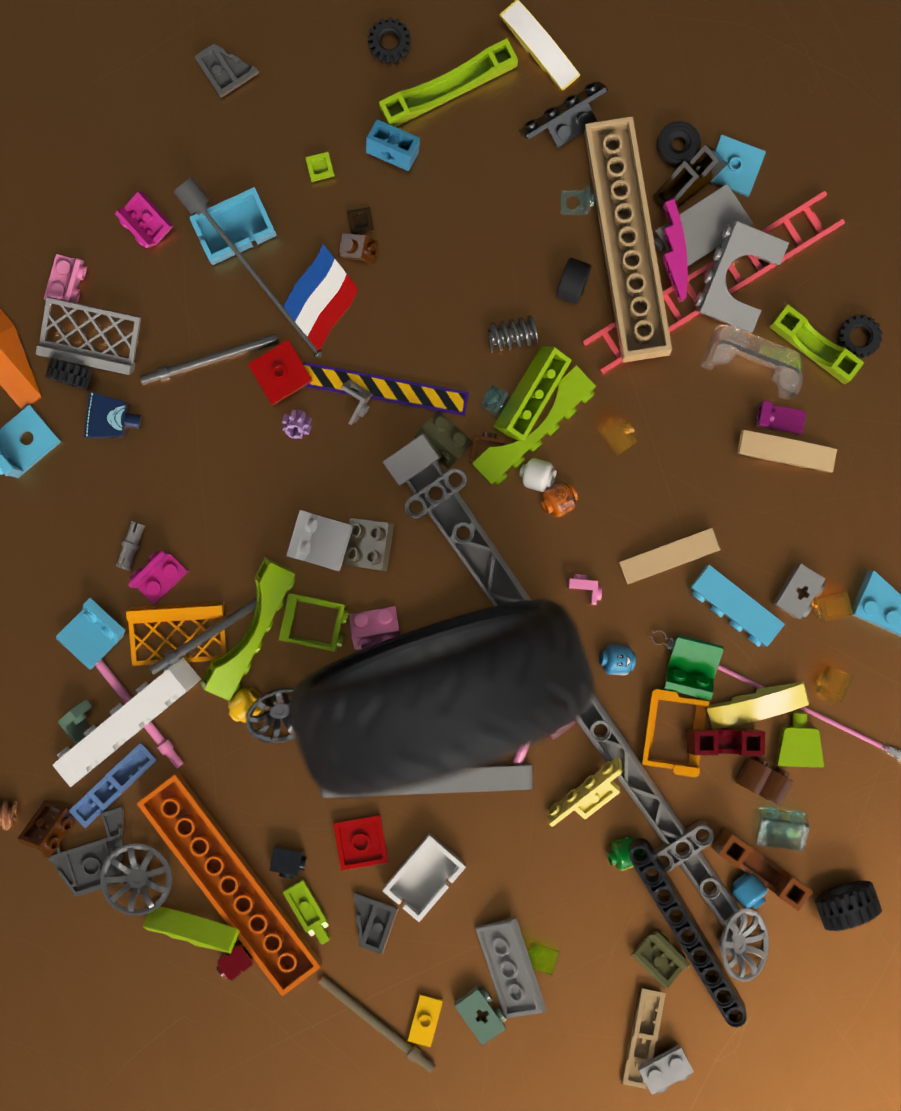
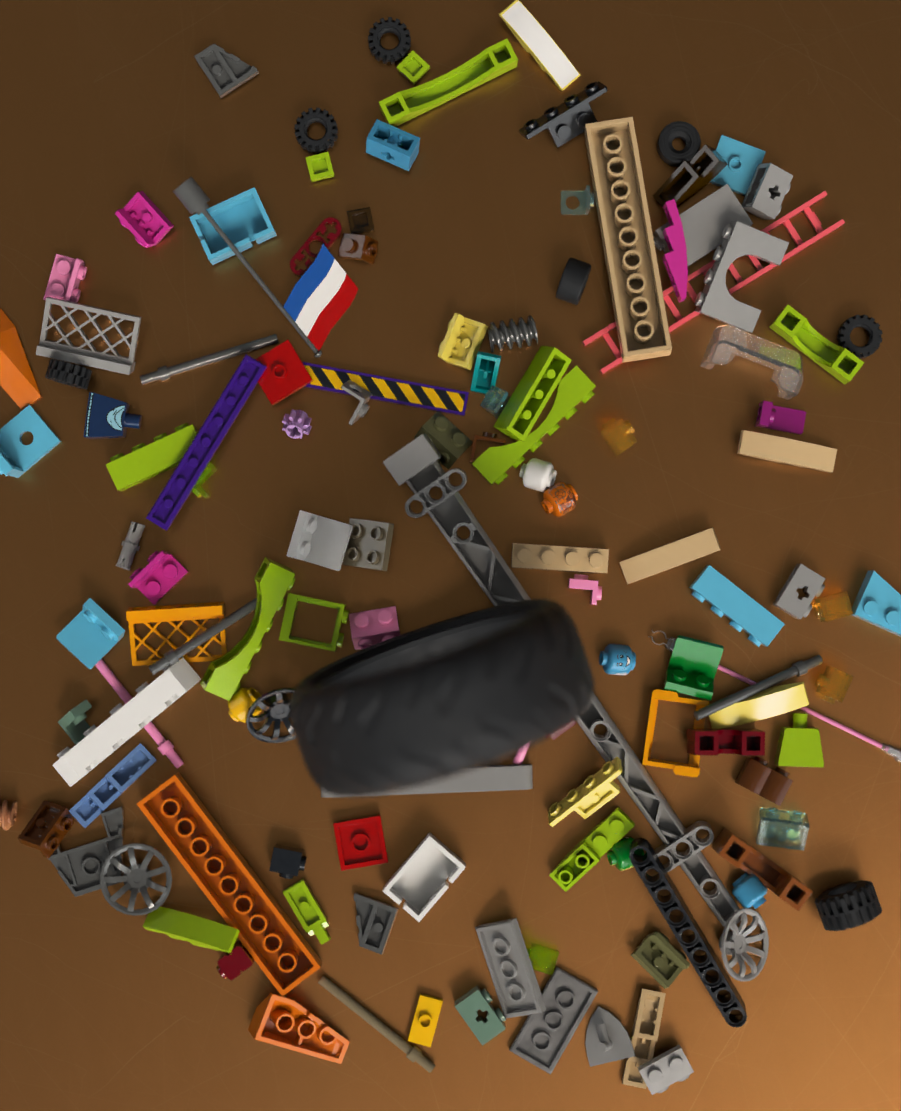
(151, 459): none -> lime brick
(198, 490): none -> clear neon green bracket
(206, 442): none -> dark purple tile
(293, 1027): none -> orange wedge
(305, 247): none -> dark red beam
(311, 117): none -> black tyre
(413, 67): none -> lime plate
(462, 341): none -> light yellow bracket
(485, 372): none -> teal slope
(548, 1033): none -> flat silver tile
(559, 558): none -> tan brick
(591, 849): none -> lime slope
(607, 1039): none -> light grey shield
(767, 191): none -> light grey brick
(797, 669): none -> dark grey bar

